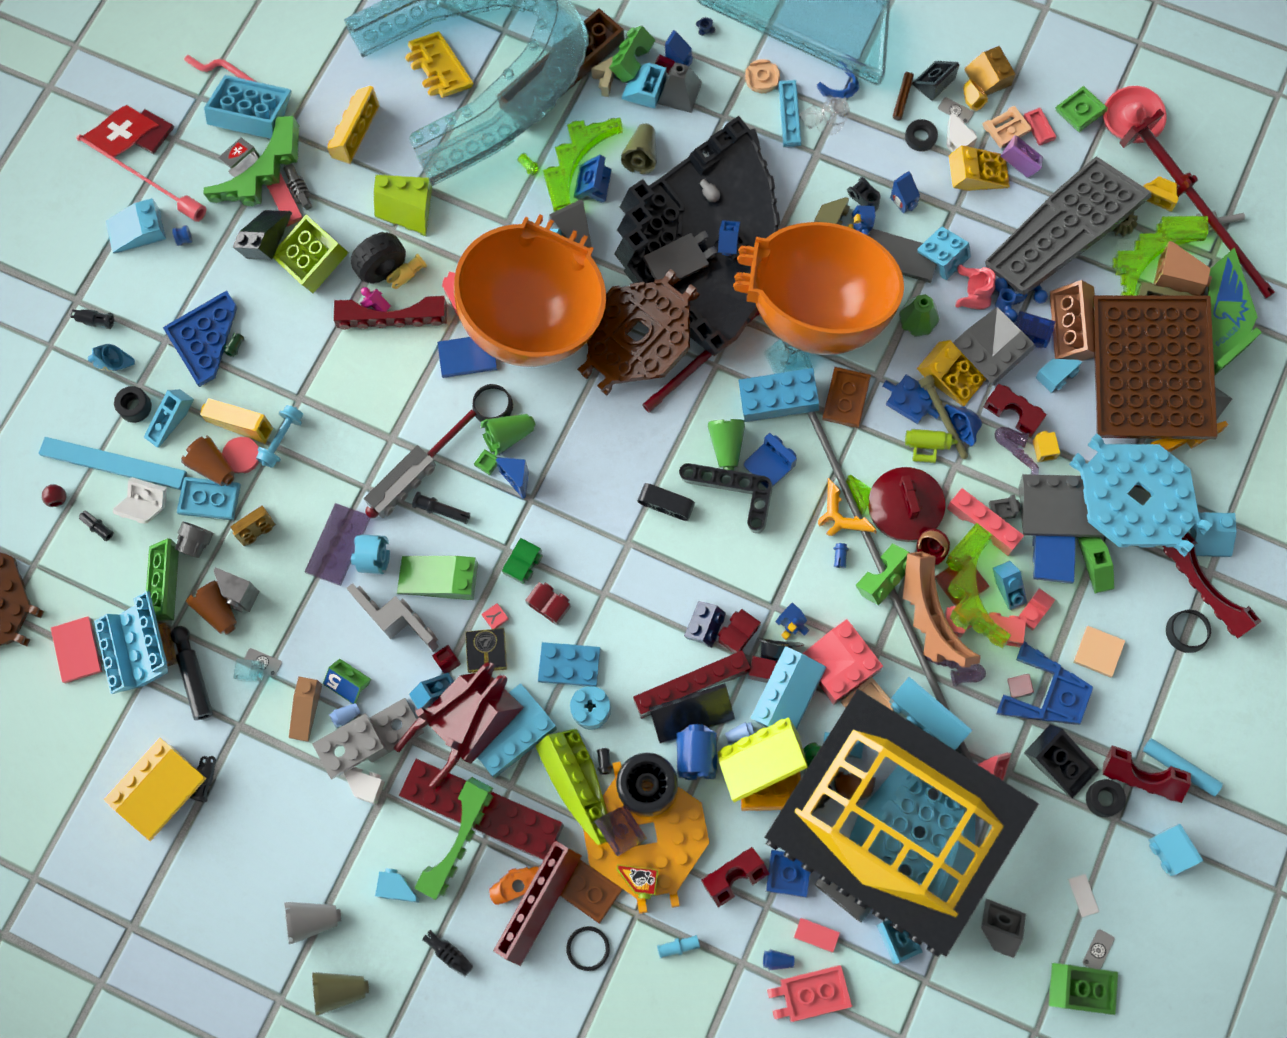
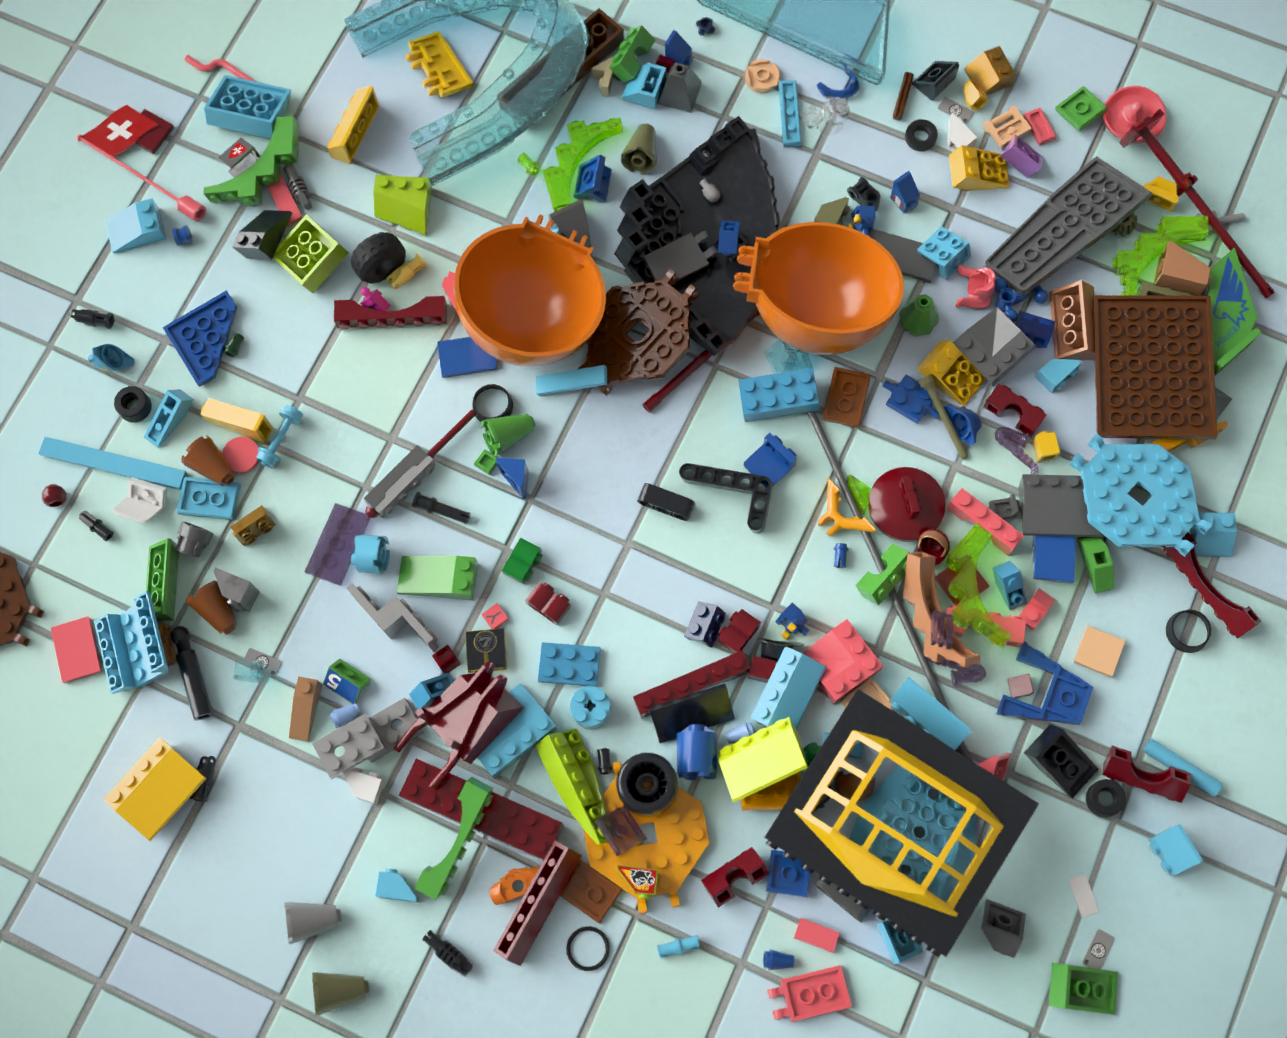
(571, 380): none -> medium azure tile
(727, 441): bright green cone -> none
(928, 440): lime piece -> none
(949, 631): none -> tile

